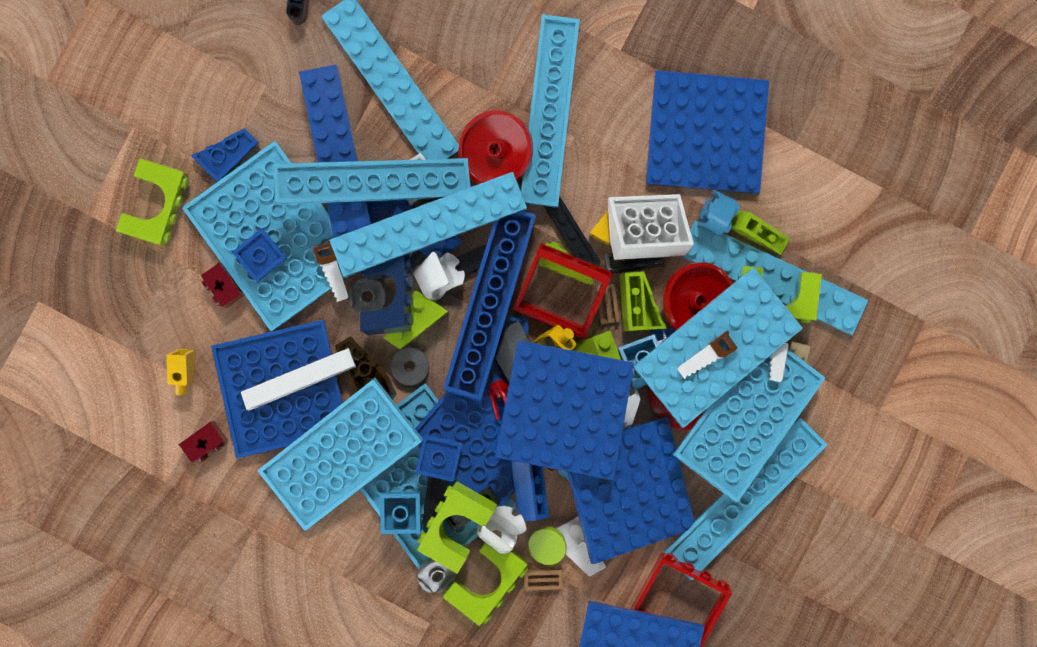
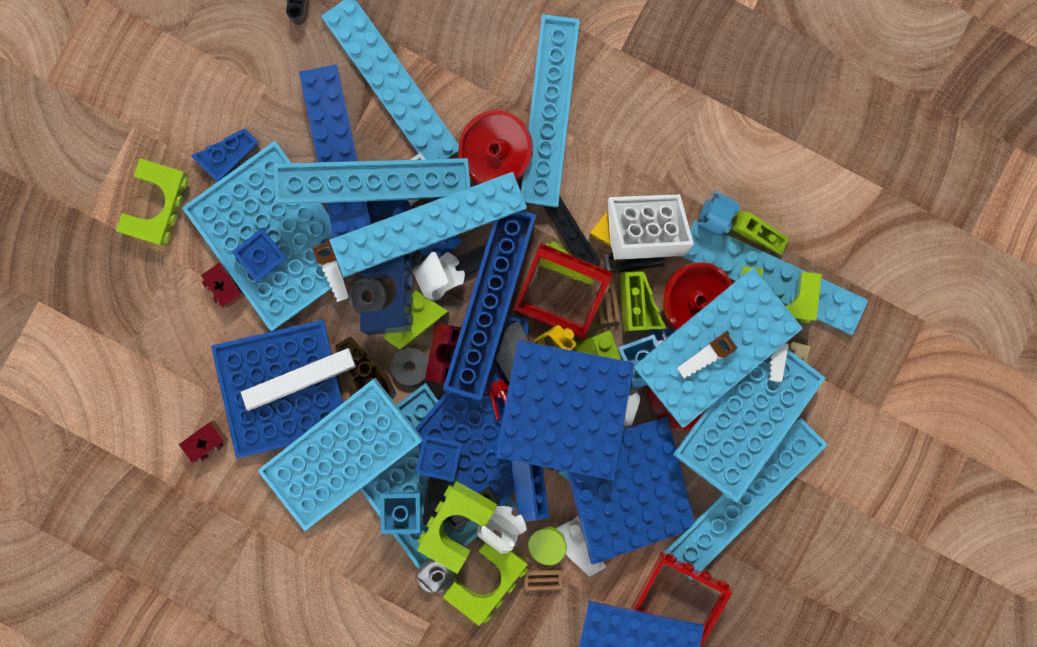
(180, 369): yellow torso -> none
(443, 340): none -> dark red arch
(707, 132): blue plate -> none

